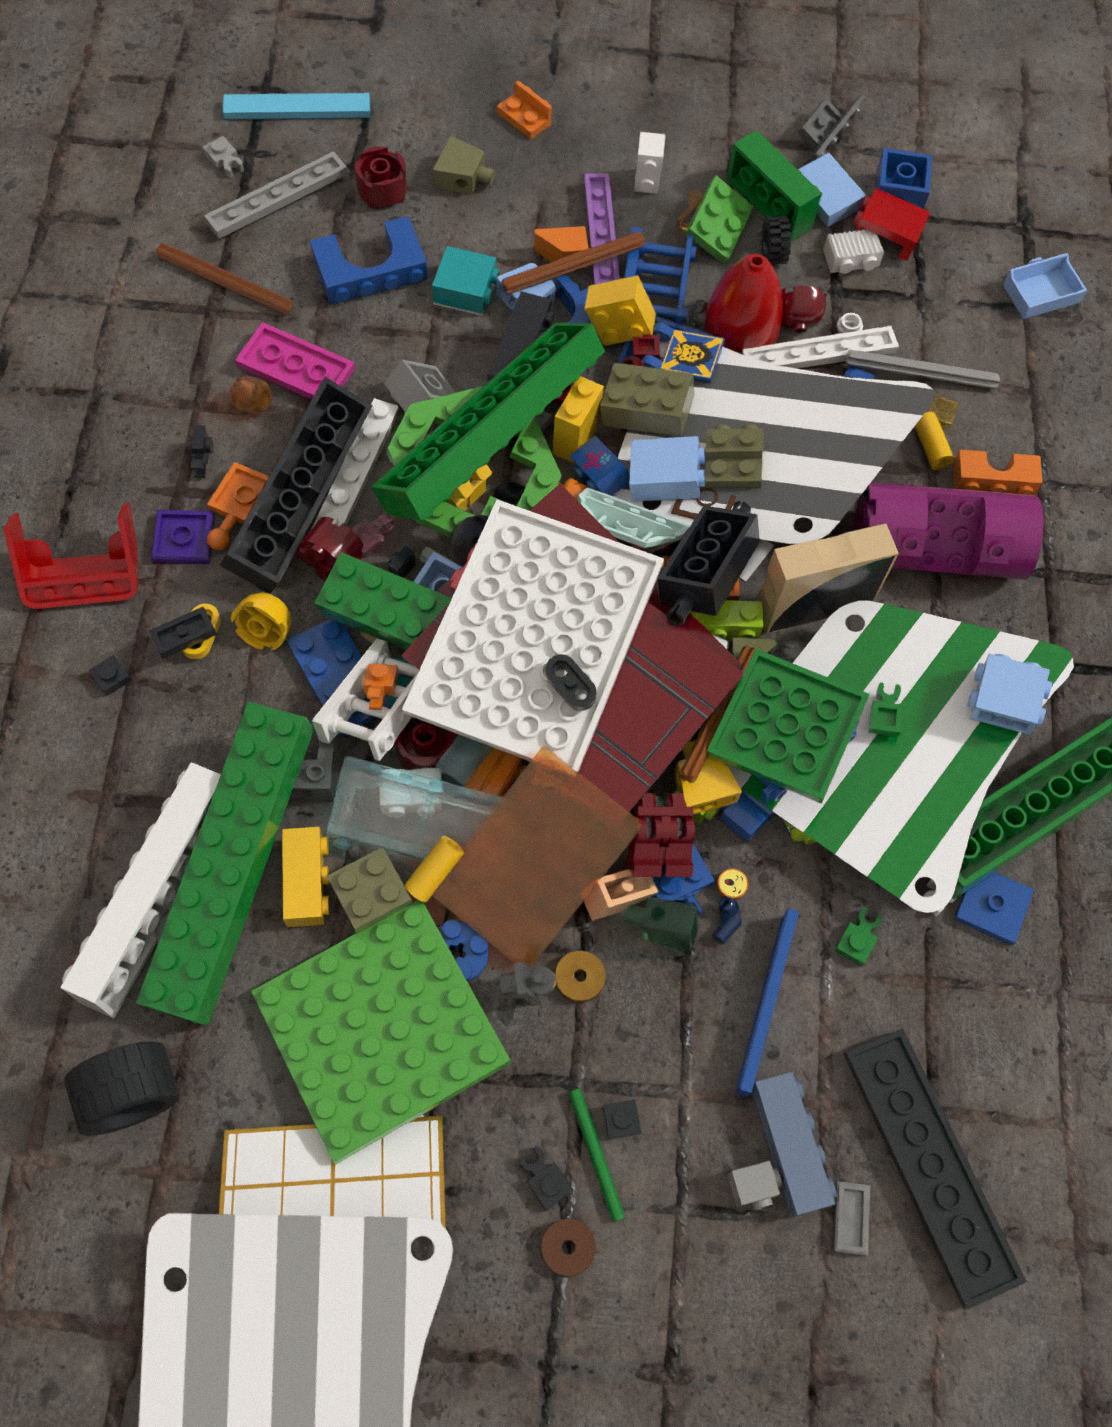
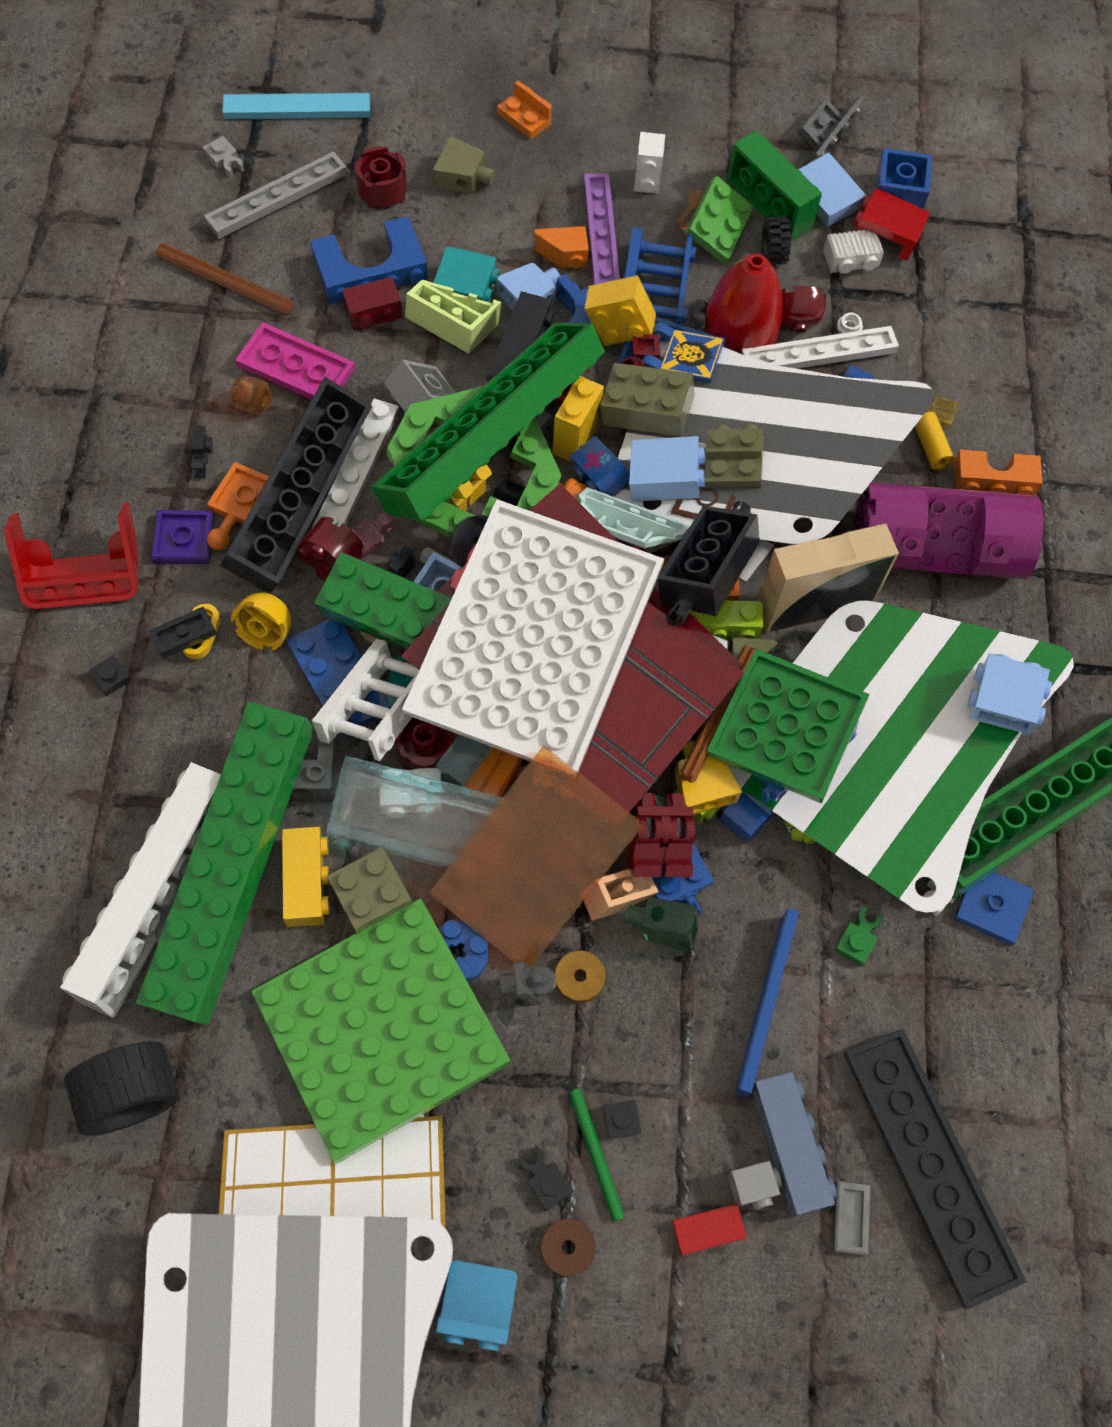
(372, 303): none -> dark red brick
(378, 682): orange plate -> none
(434, 869): yellow piece -> none
(452, 316): none -> yellowish green wedge
(477, 1304): none -> dark azure bracket
(572, 683): black plate -> none
(573, 262): dark orange axle -> none
(709, 1229): none -> red tile
(730, 920): dark blue arm -> none
(732, 884): light yellow tile -> none
(886, 715): green plate -> none
(922, 369): light grey axle -> none
(1044, 286): light blue container -> none

